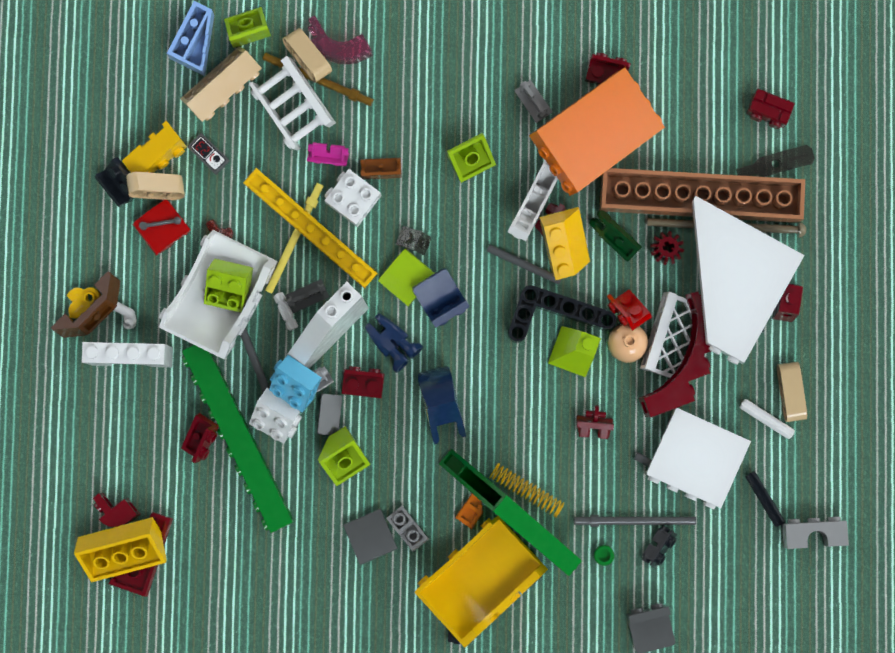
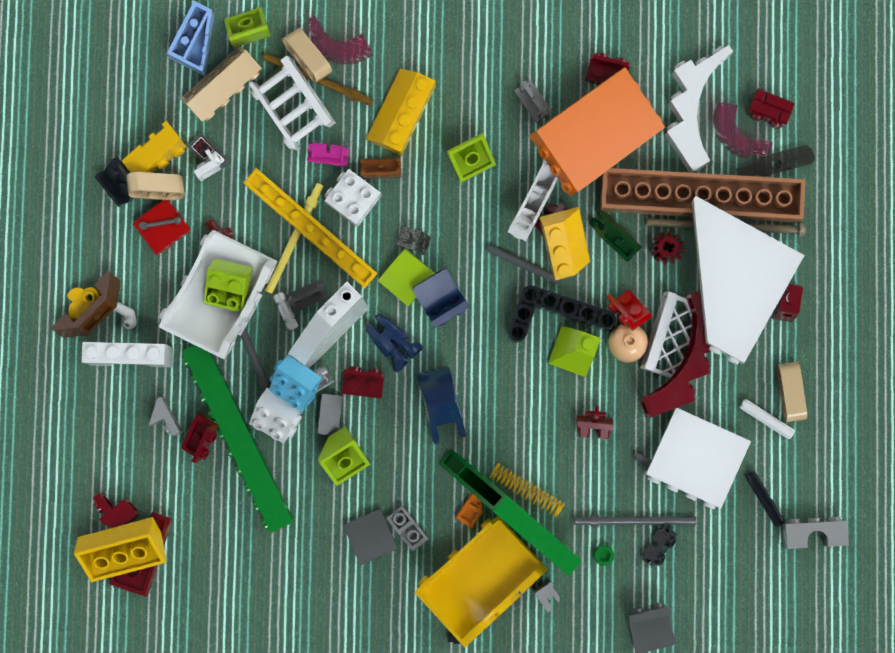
(163, 413): none -> light grey slope
(209, 168): none -> white bracket
(401, 111): none -> yellow slope
(544, 592): none -> light grey hinge
(685, 135): none -> white arch
(731, 138): none -> clear pink arch

